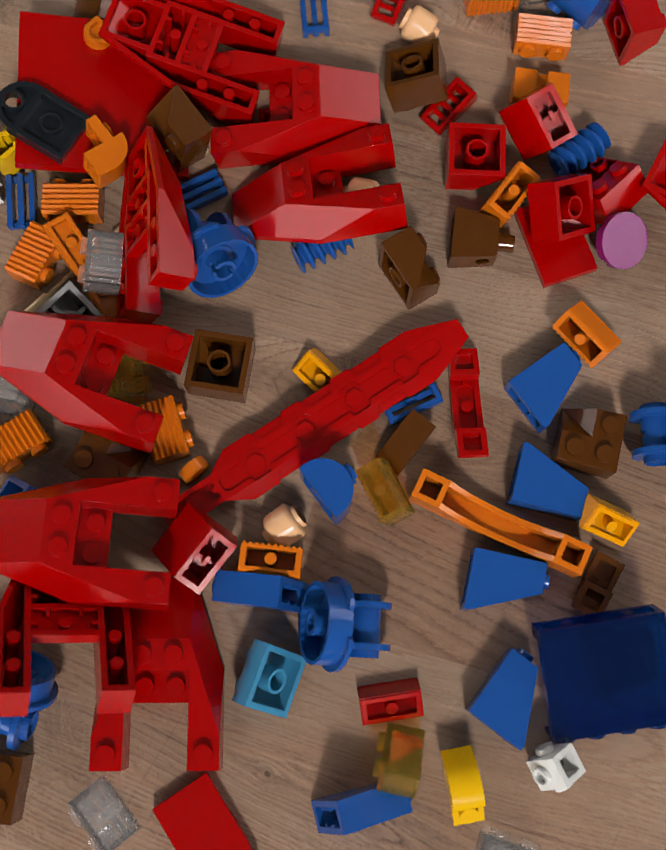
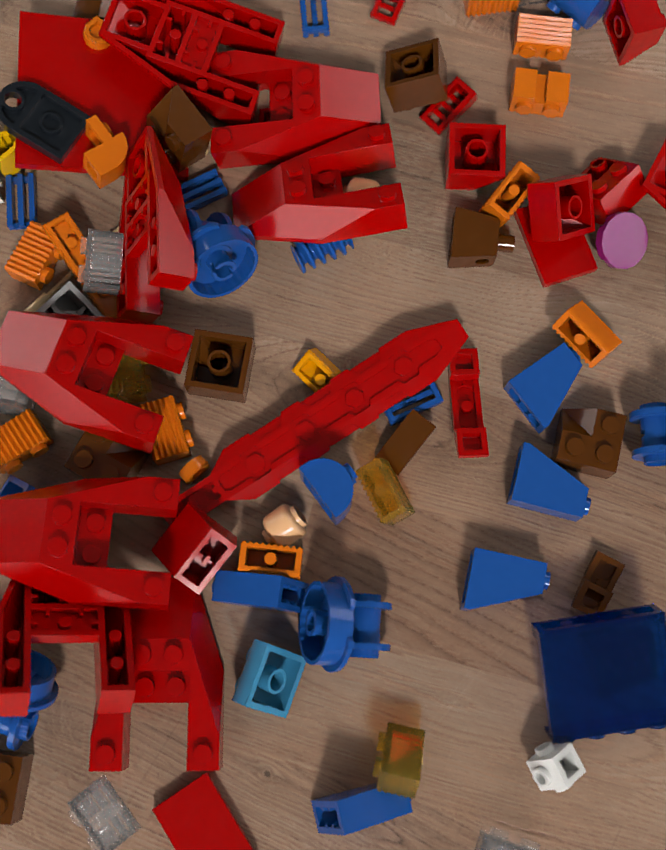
(81, 200): orange brick -> none
(390, 701): red slope -> none
(405, 267): reddish brown slope -> none
(419, 25): light nougat head -> none
(463, 785): yellow brick -> none
(507, 697): blue slope -> none
(531, 540): orange arch -> none
(538, 121): red slope -> none
(579, 150): blue piece -> none
(607, 520): light orange slope -> none

